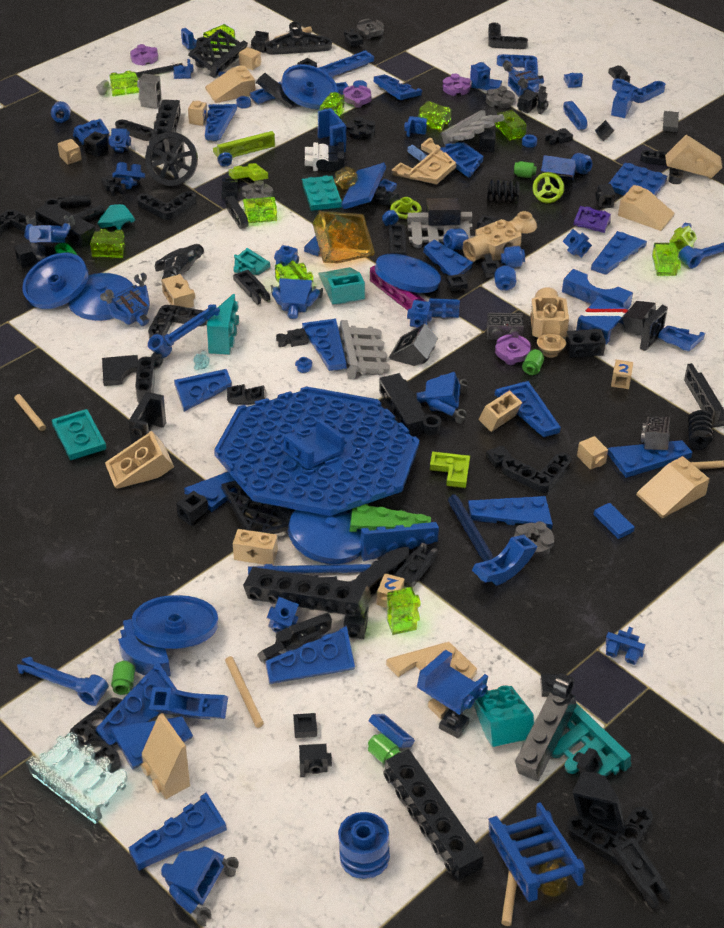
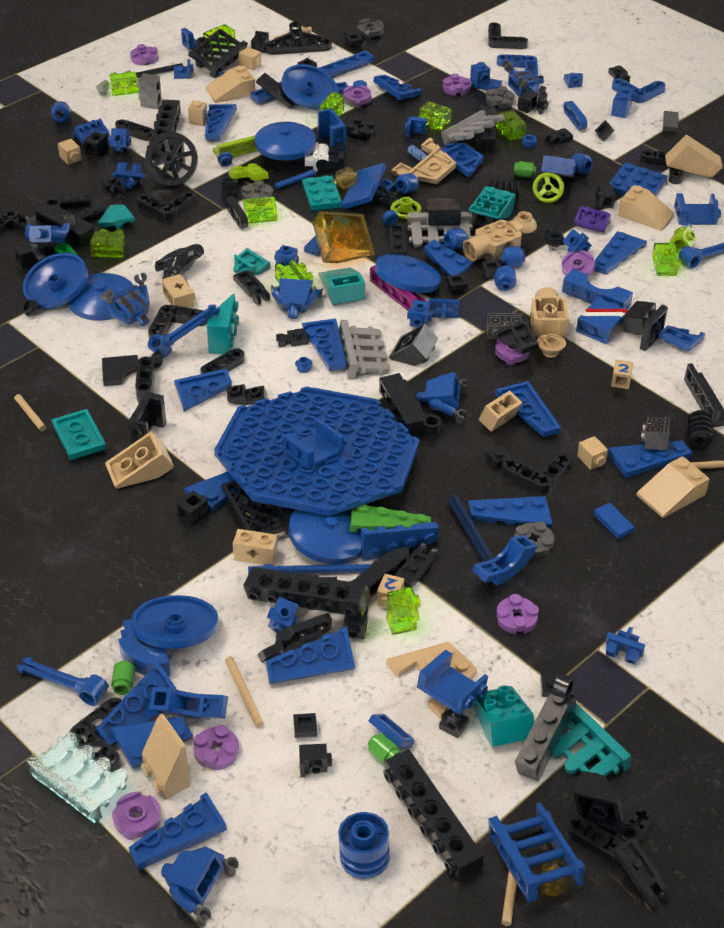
(30, 307): none -> black plate
(140, 826): none -> medium lavender plate
(201, 360): clear light blue plate -> none
(216, 736): none -> medium lavender plate
(232, 358): none -> black beam
(243, 102): blue tile -> none
(285, 140): none -> blue dish
(295, 179): none -> blue bar
(407, 183): none -> blue head
(454, 464): lime plate -> none
(494, 203): none -> teal slope
(518, 337): none -> black wing
(519, 605): none -> medium lavender plate
(533, 362): bright green brick -> none
(554, 238): none -> black plate
(583, 258): none -> medium lavender plate
(585, 343): black brick -> none
(589, 761): black tile -> none
(697, 213): none -> blue panel

